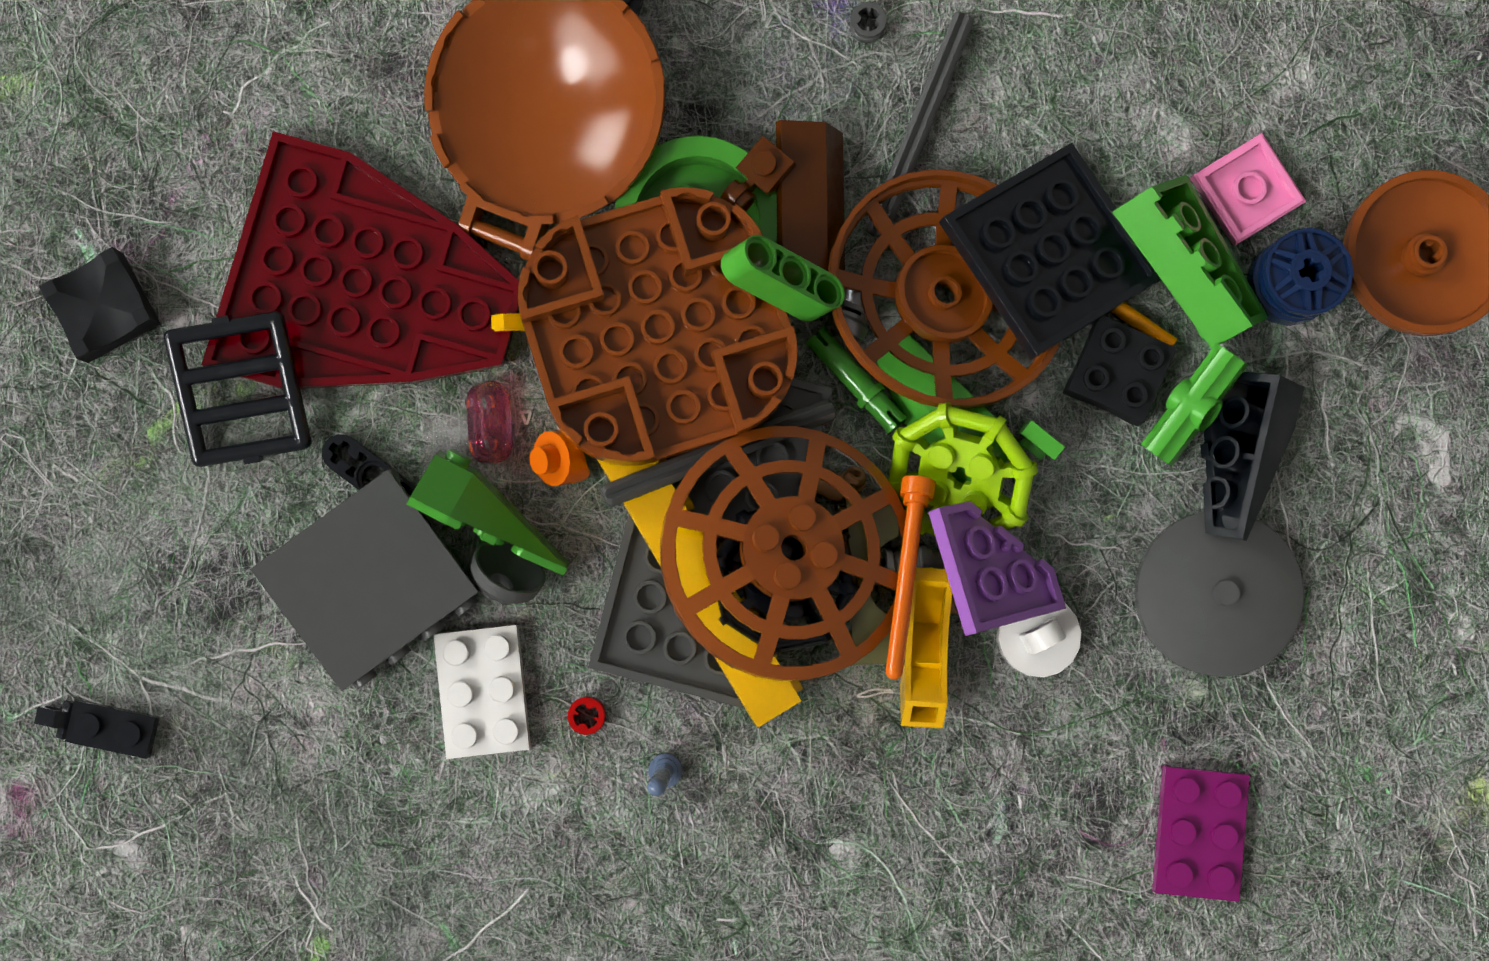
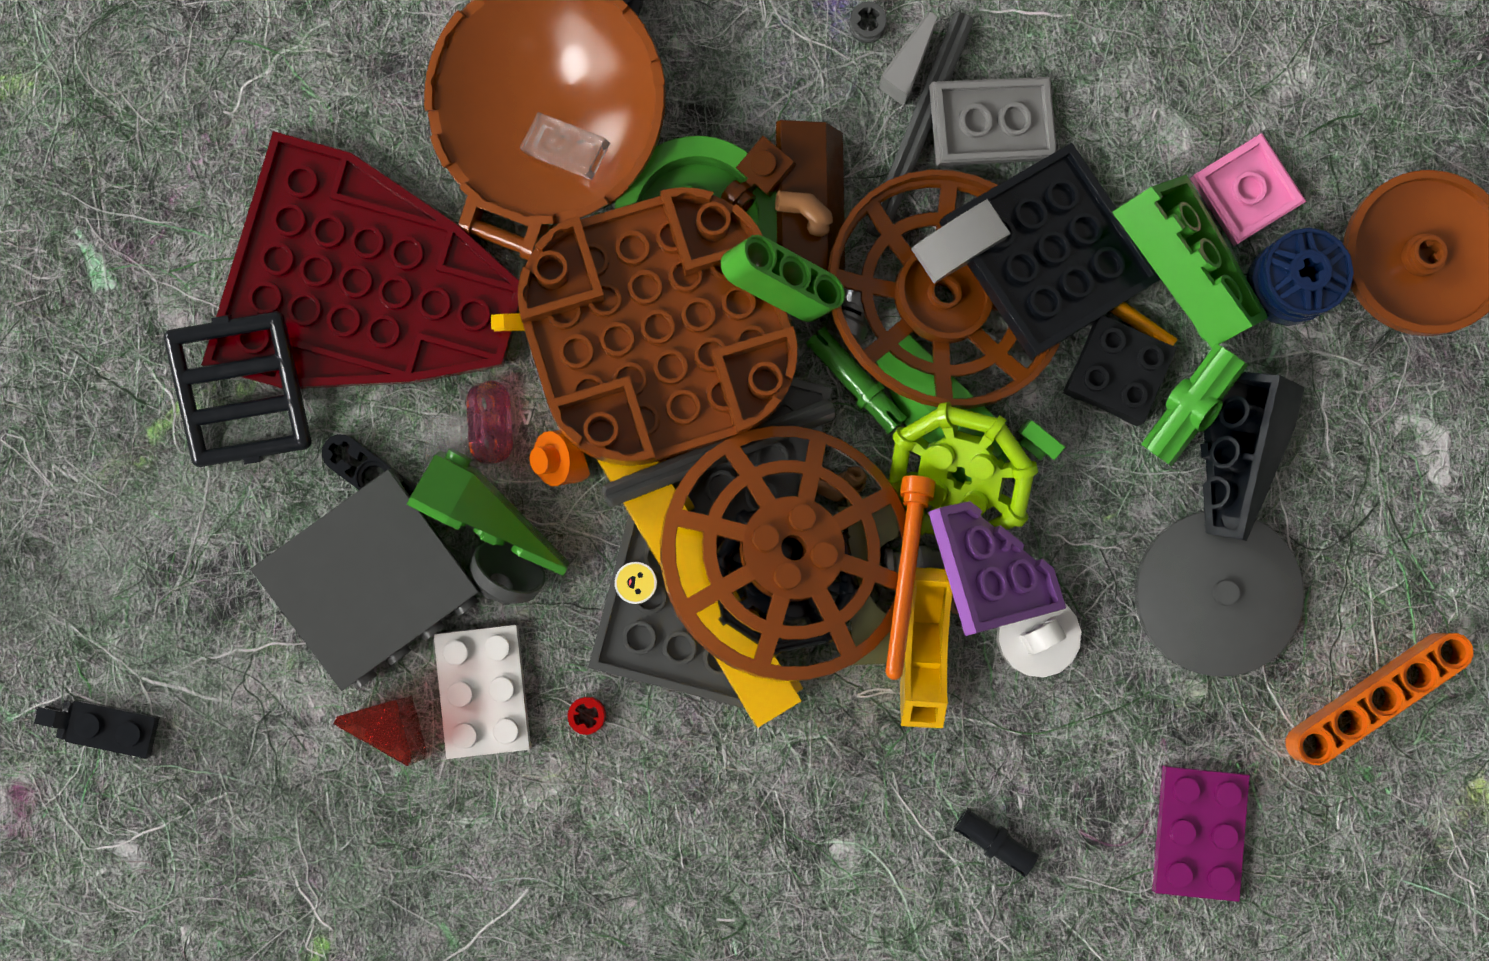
(100, 305): black brick -> none
(389, 728): none -> clear red slope
(565, 145): none -> clear plate
(635, 582): none -> light yellow tile
(664, 772): sand blue piece -> none
(807, 205): none -> medium nougat arm
(903, 69): none -> light grey slope
(960, 241): none -> light grey slope
(992, 121): none -> light grey tile
(996, 842): none -> black pin
(1398, 696): none -> orange beam

